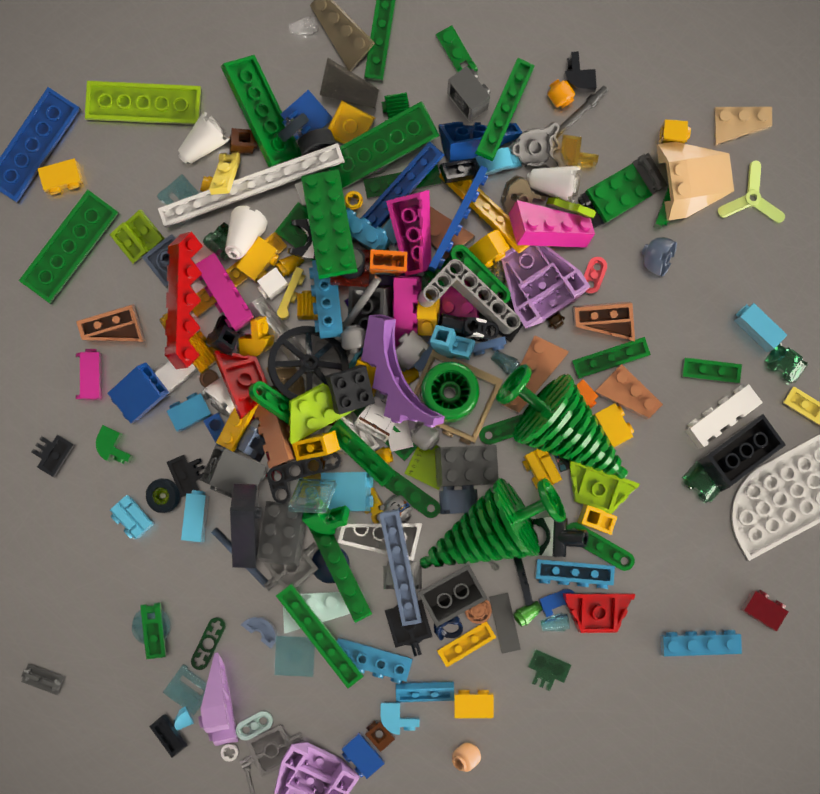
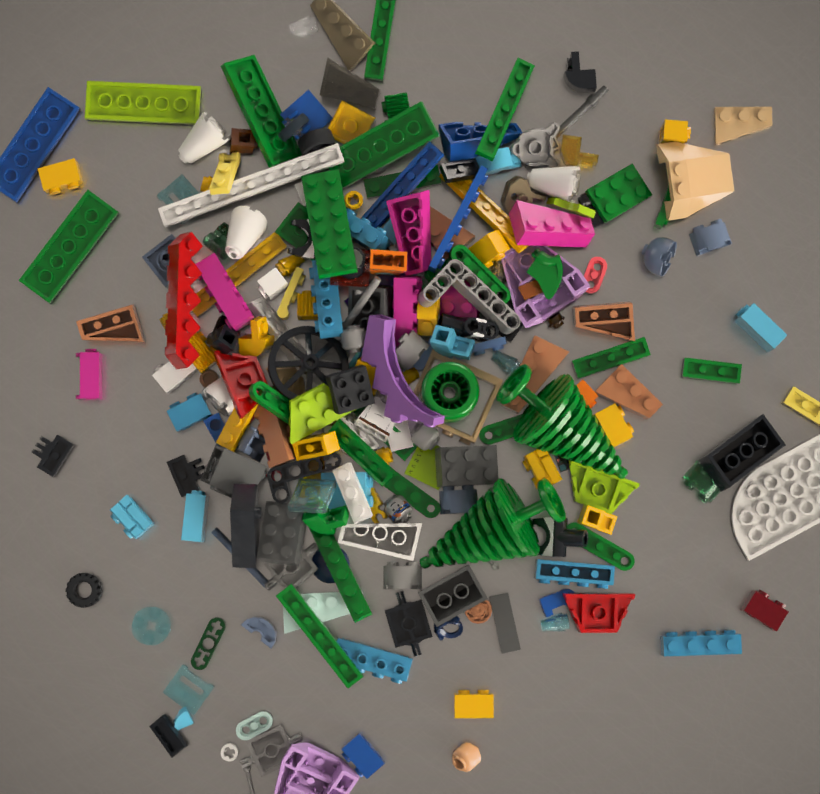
(42, 679): dark grey hinge -> none
(72, 585): none -> black tyre
(106, 445): green brick -> none
(137, 236): lime slope -> none
(138, 392): blue brick -> none
(153, 631): green plate -> none
(166, 487): black bush -> none
(216, 708): lavender wedge -> none
(258, 260): yellow brick -> none
(294, 656): clear light blue plate -> none
(352, 493): none -> white plate
(380, 742): reddish brown brick -> none
(392, 721): medium azure brick -> none
(400, 567): sand blue plate -> none
(425, 692): dark azure plate -> none
(455, 49): green plate -> none
(466, 644): yellow plate -> none
(468, 93): dark grey brick -> none
(523, 581): black tile -> none
(527, 613): bright green cone -> none
(530, 289): none -> dark orange sticker
(546, 271): none -> green arm
(548, 669): clear green hinge -> none
(561, 93): light orange head -> none
(650, 173): dark grey hinge -> none
(710, 237): none -> sand blue cylinder
(723, 416): white wedge -> none
(744, 201): yellowish green piece -> none
(787, 362): clear green cylinder -> none

